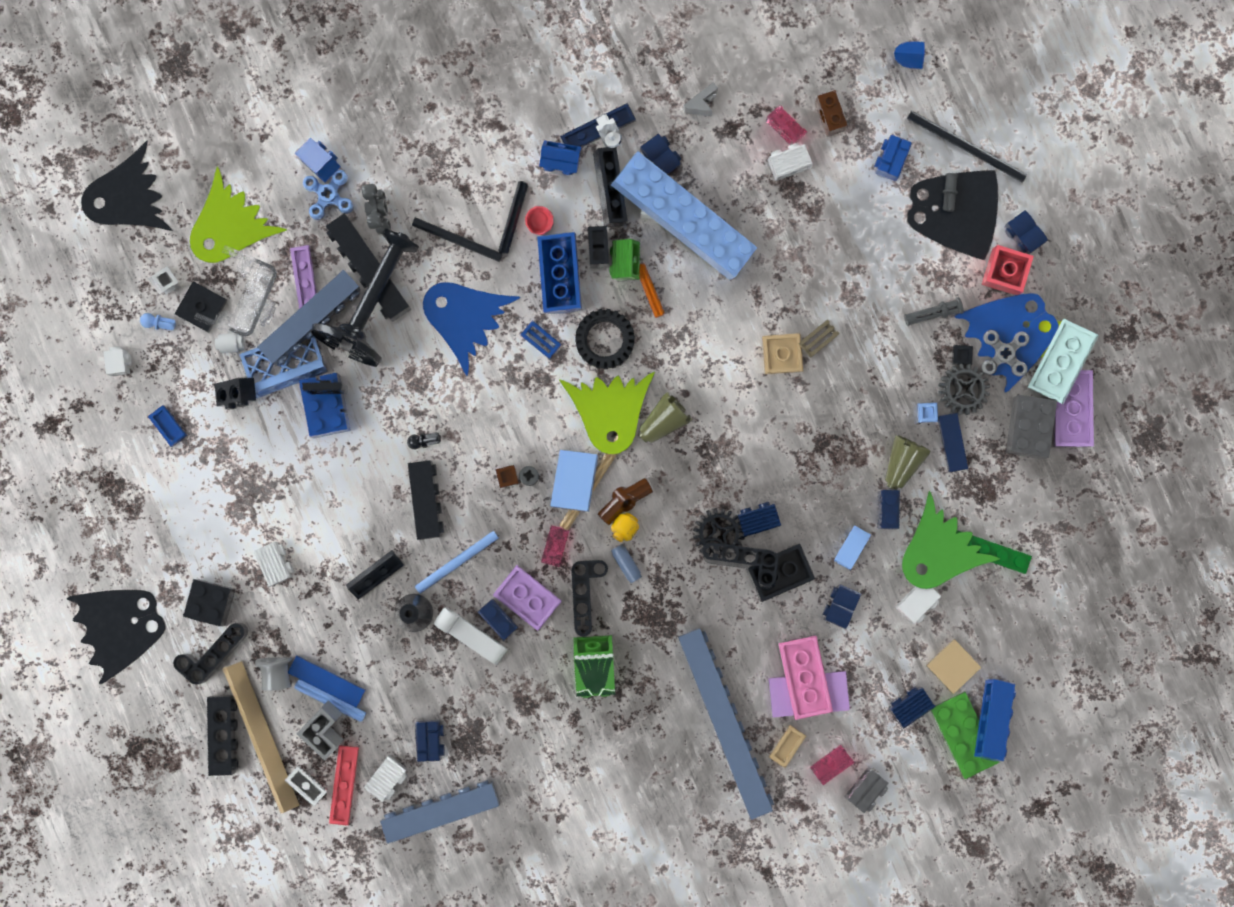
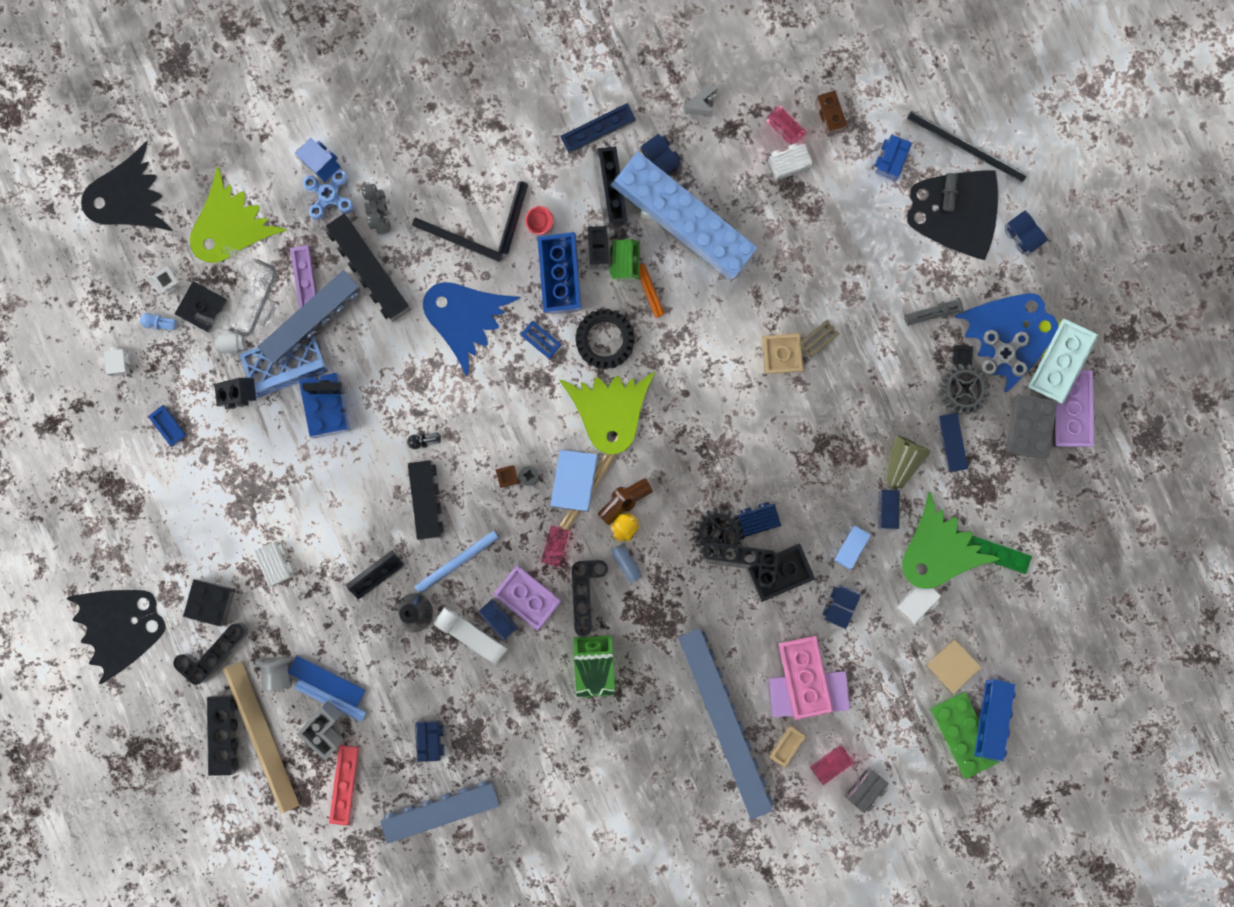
(306, 785): white brick -> none
(351, 336): black piece -> none
(386, 778): white brick -> none
(560, 157): blue brick -> none
(608, 131): white hips -> none
(664, 419): olive cone -> none
(910, 54): blue brick -> none
(911, 707): dark blue brick -> none
(927, 412): light blue tile -> none
(1007, 270): coral brick -> none

